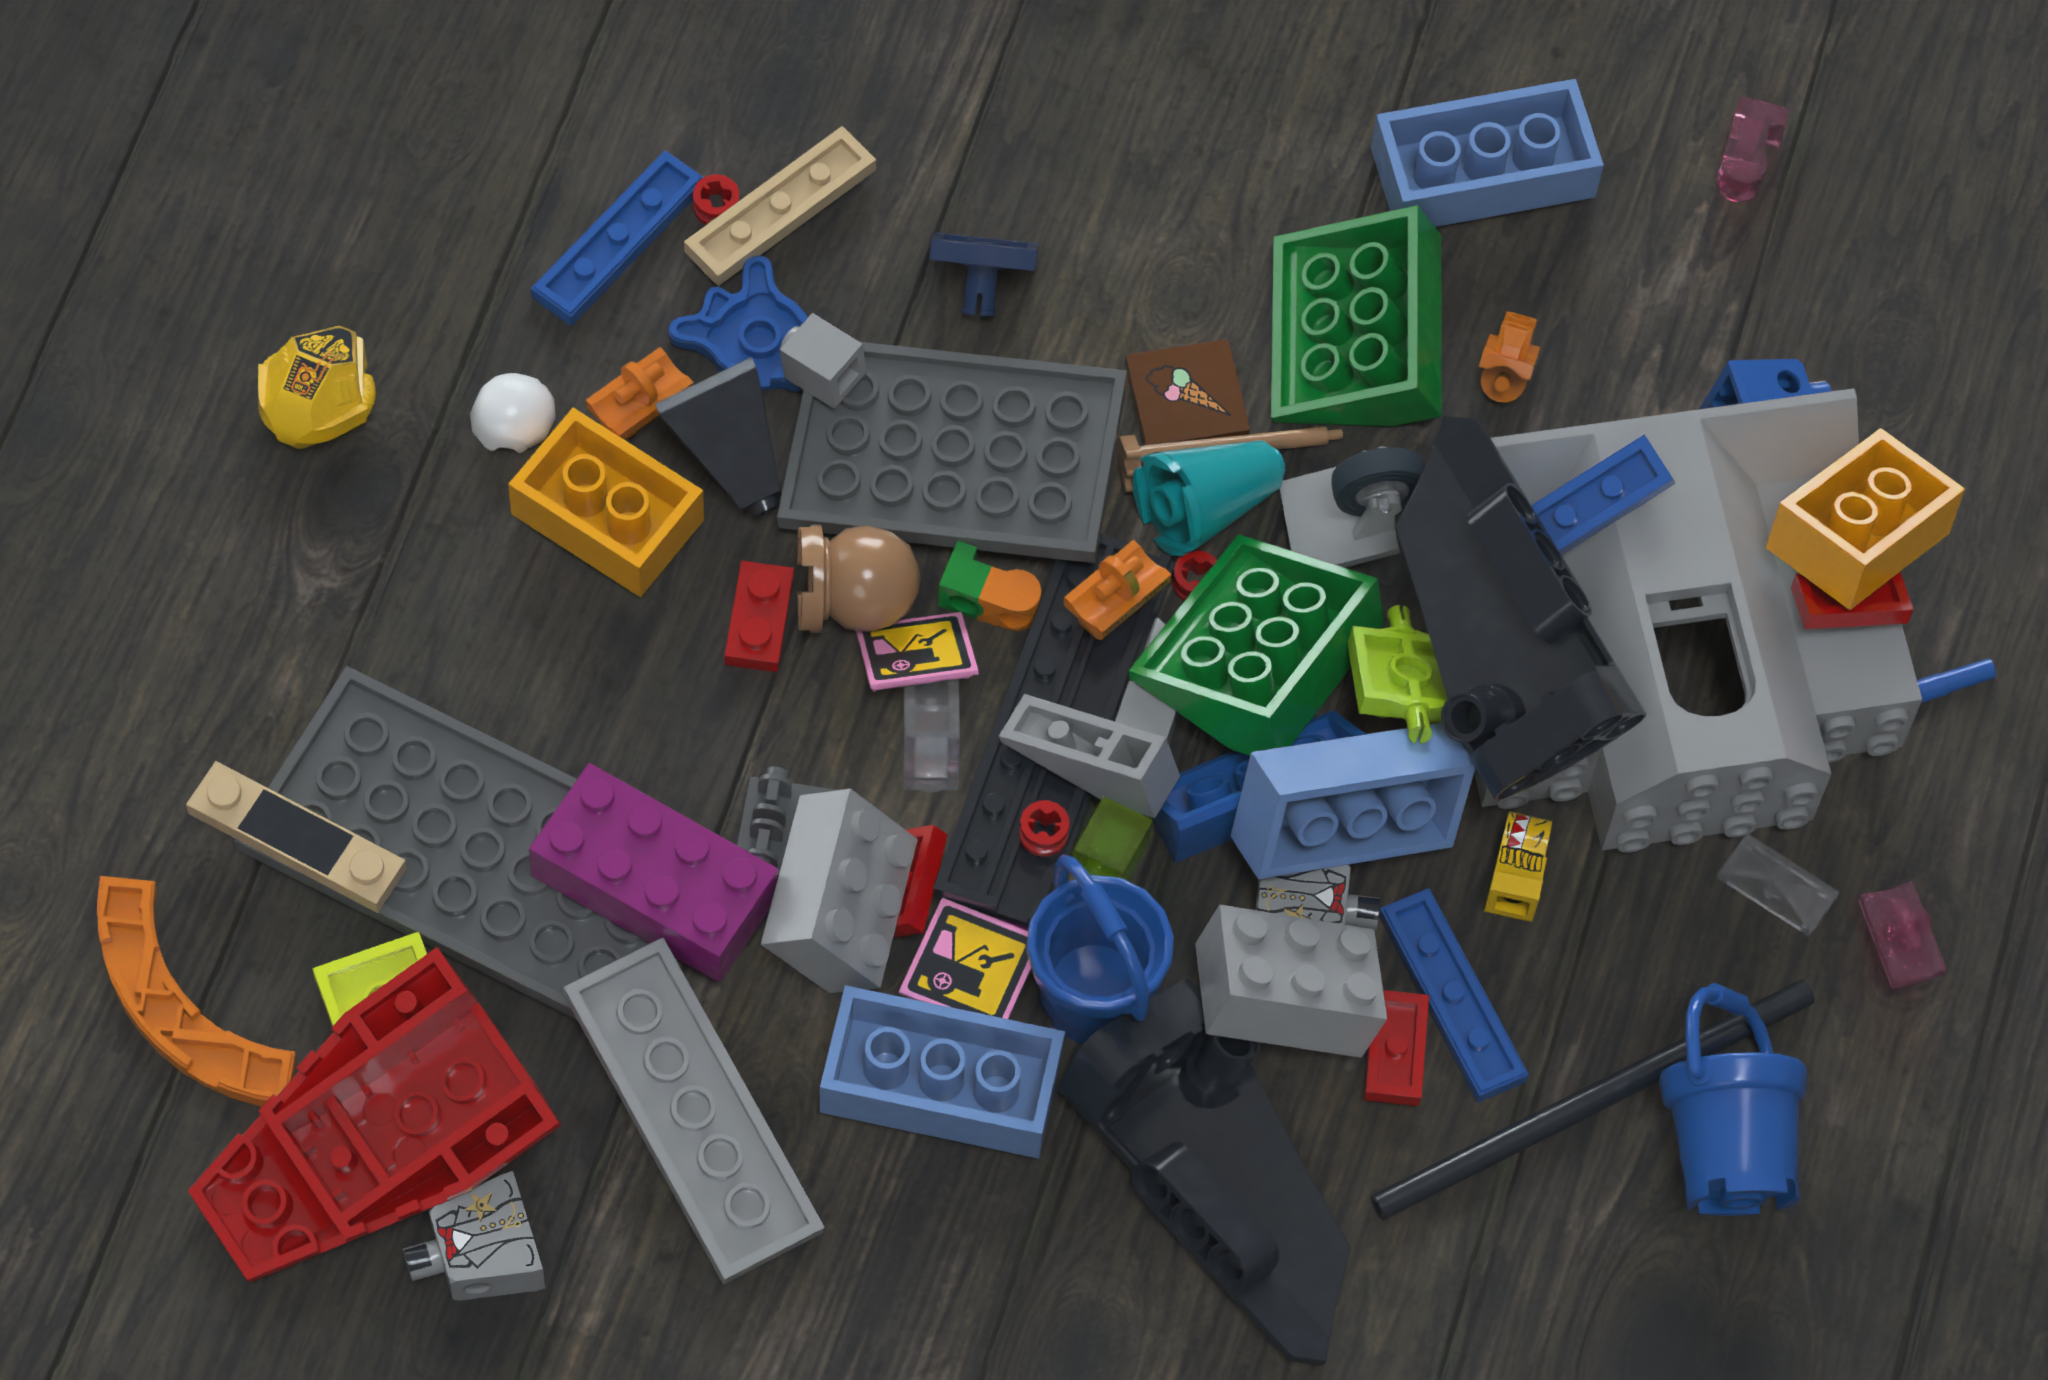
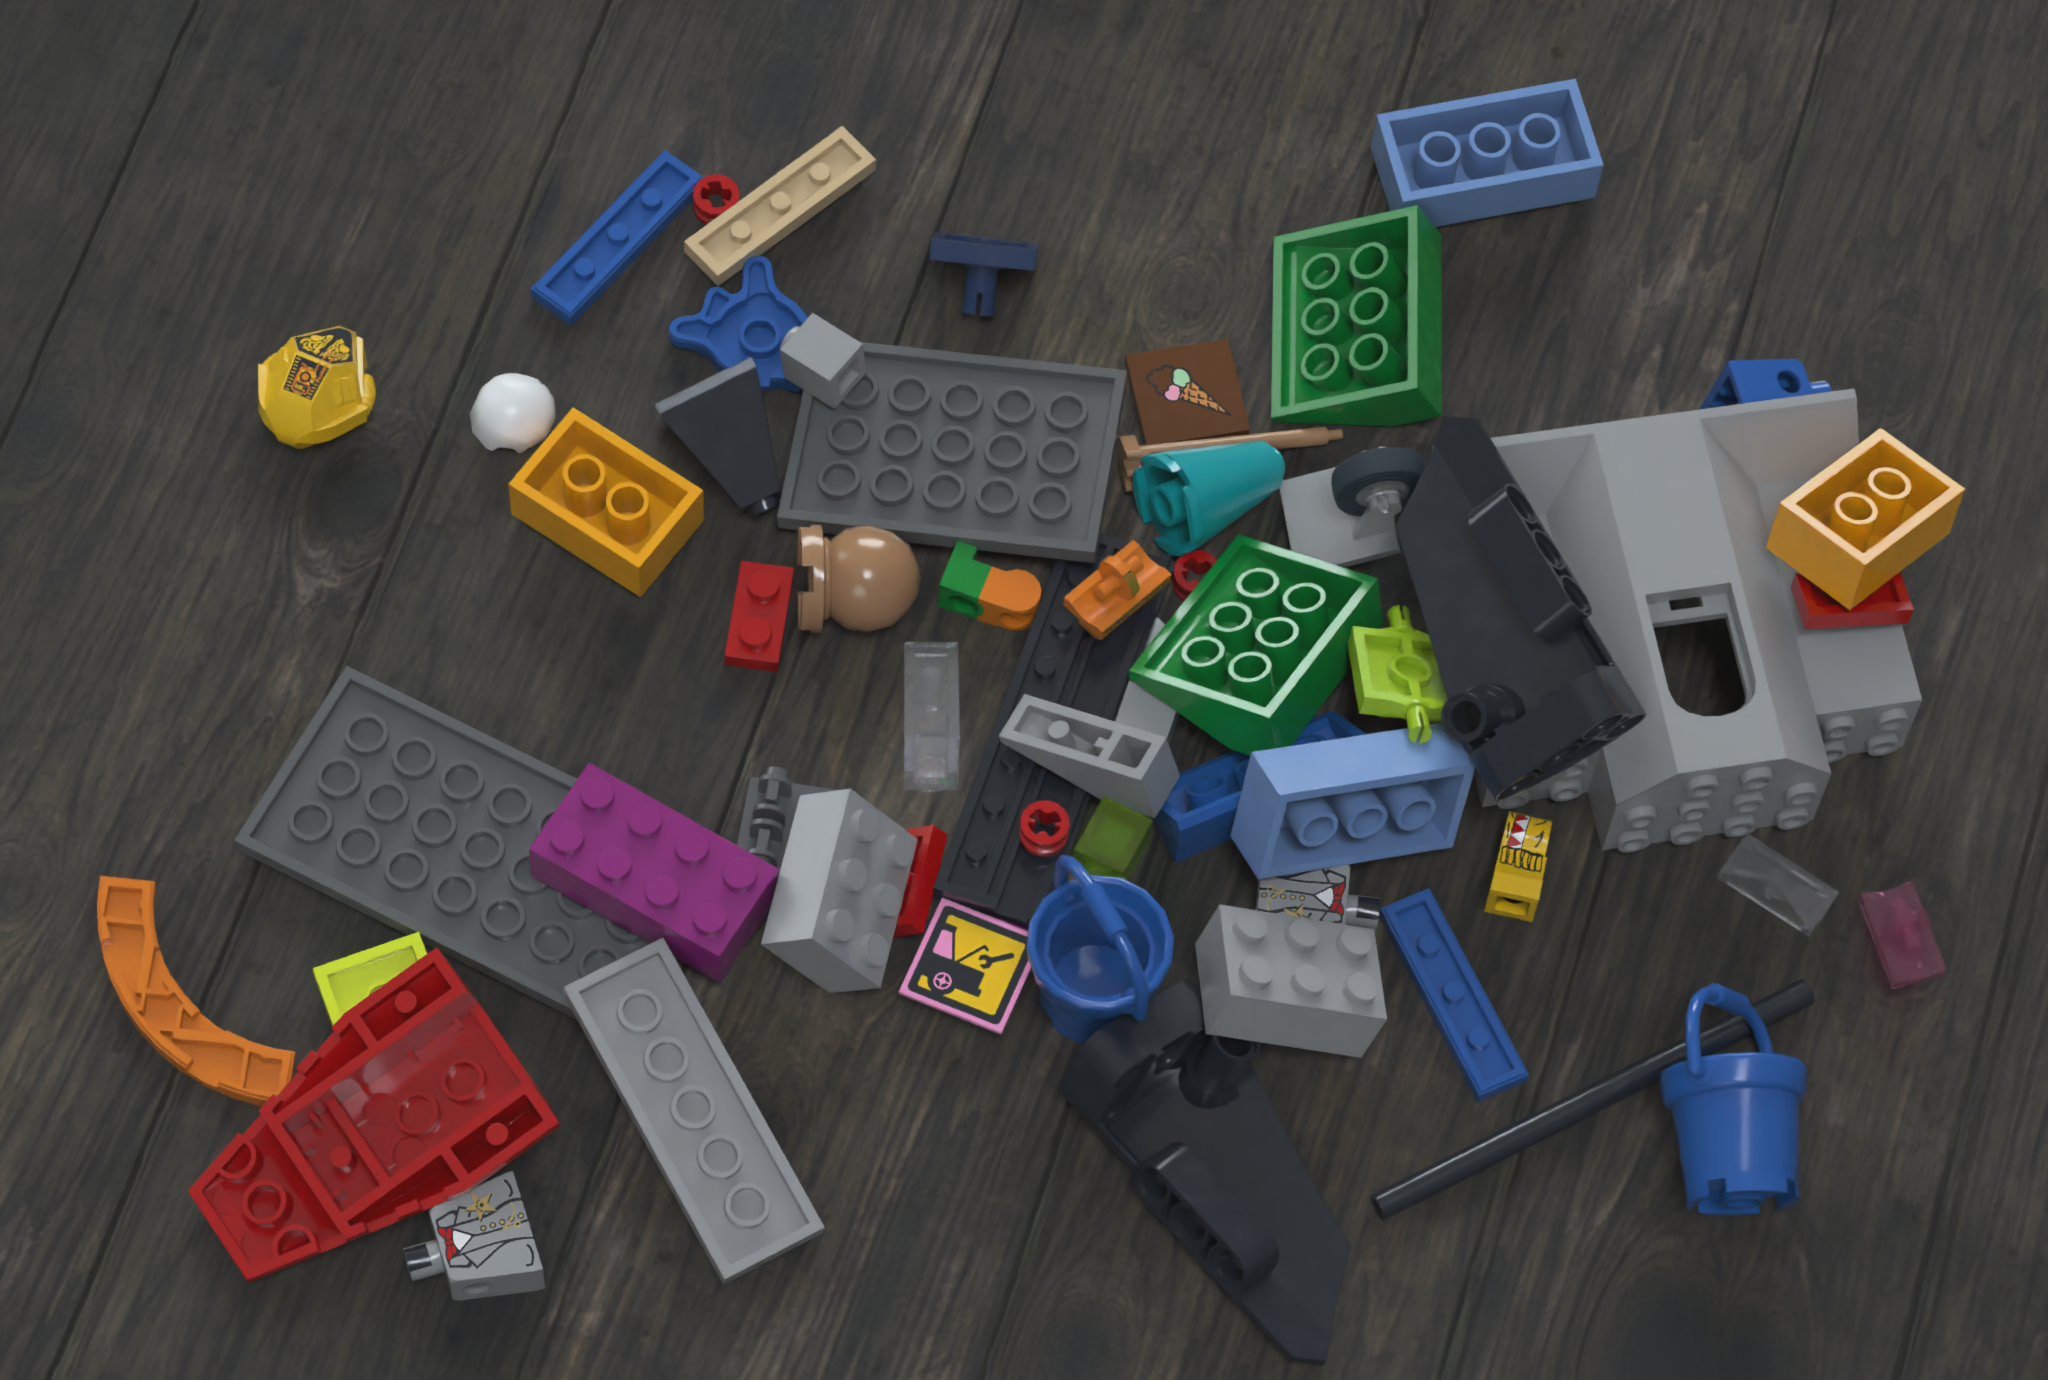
(296, 836): tan plate -> none
(631, 398): orange hips -> none
(918, 652): piece -> none
(941, 1071): medium blue brick -> none
(1398, 1051): red plate -> none
(1509, 358): orange hips -> none
(1603, 494): blue plate -> none
(1743, 161): clear pink leg -> none
(1956, 679): blue piece -> none

